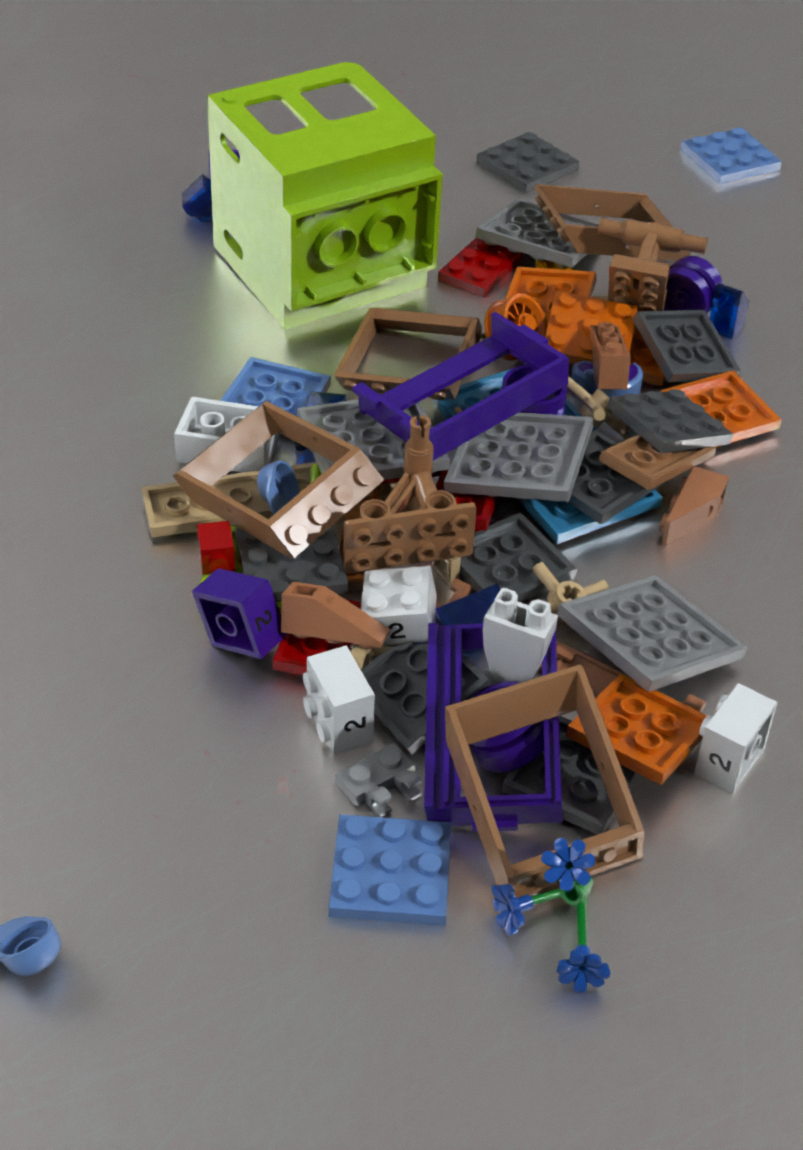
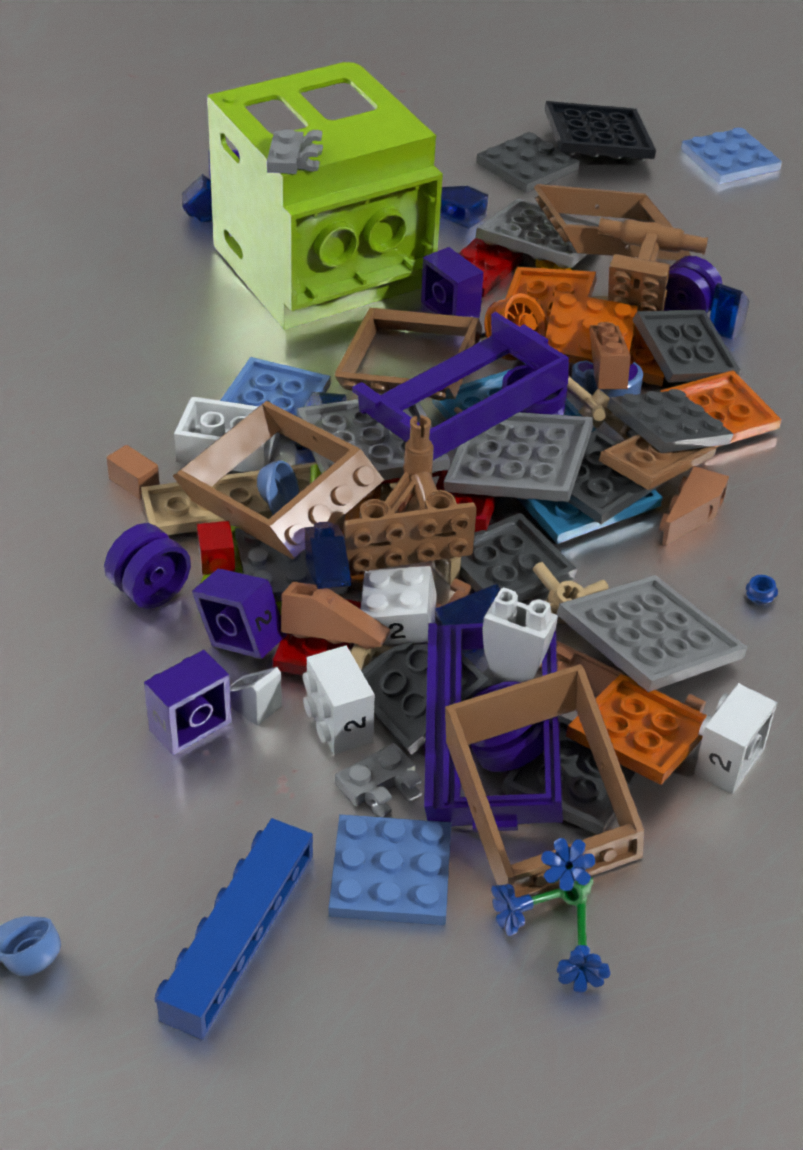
(132, 470): none -> nougat piece
(147, 565): none -> dark purple wheel
(188, 702): none -> dark purple brick
(234, 929): none -> blue brick
(257, 695): none -> white slope
(291, 151): none -> light grey plate
(327, 555): none -> clear blue slope
(451, 284): none -> dark purple brick
(463, 205): none -> clear blue slope
(599, 130): none -> black plate
(761, 589): none -> blue plate

